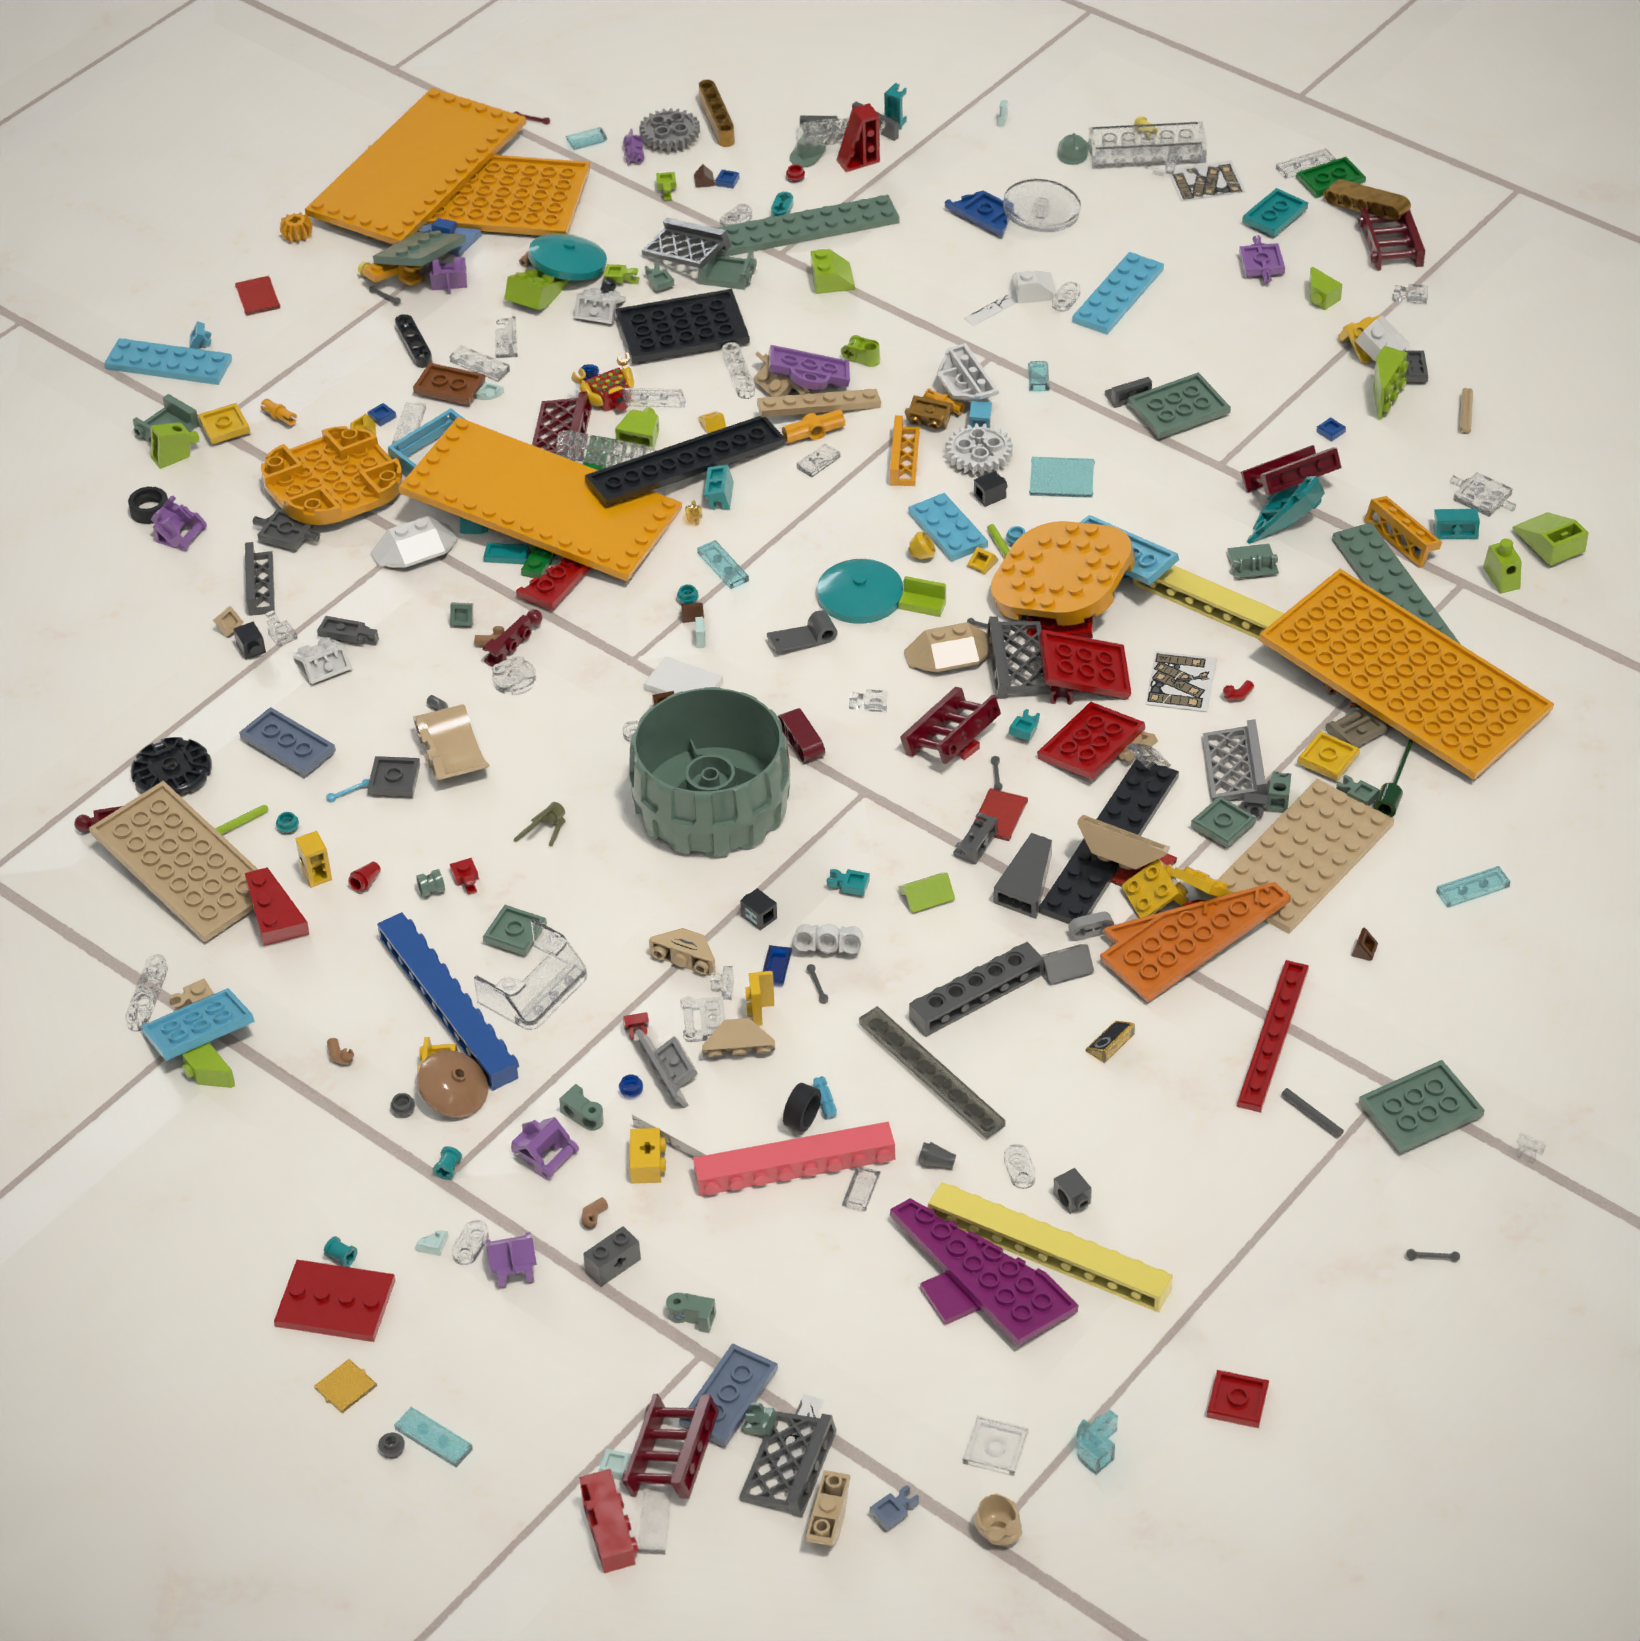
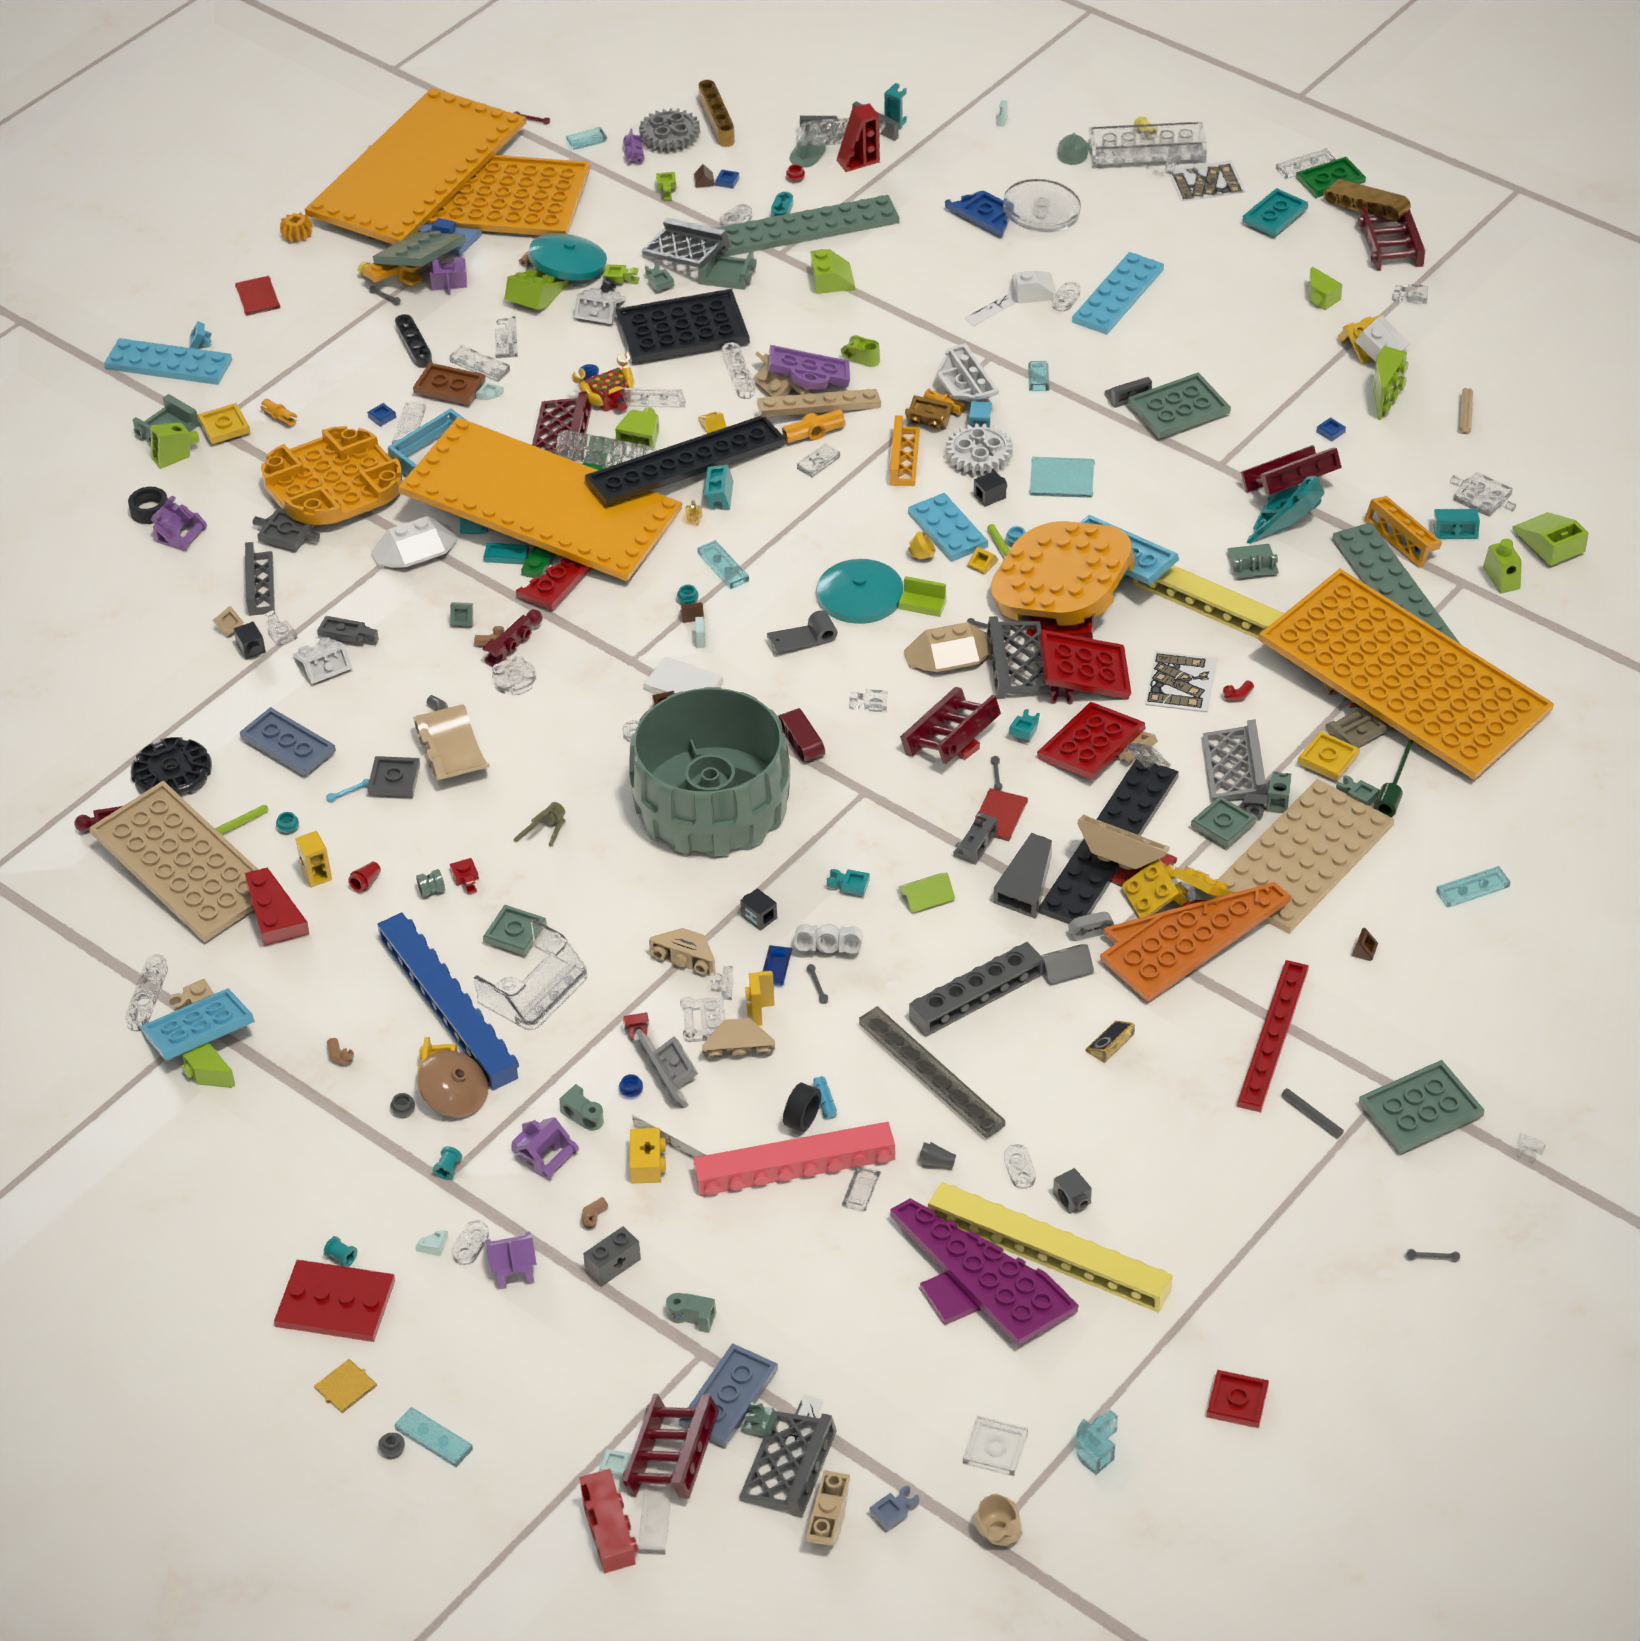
(364, 422): yellow slope -> none
(1262, 259): medium lavender plate -> none
(1417, 366): dark grey plate -> none

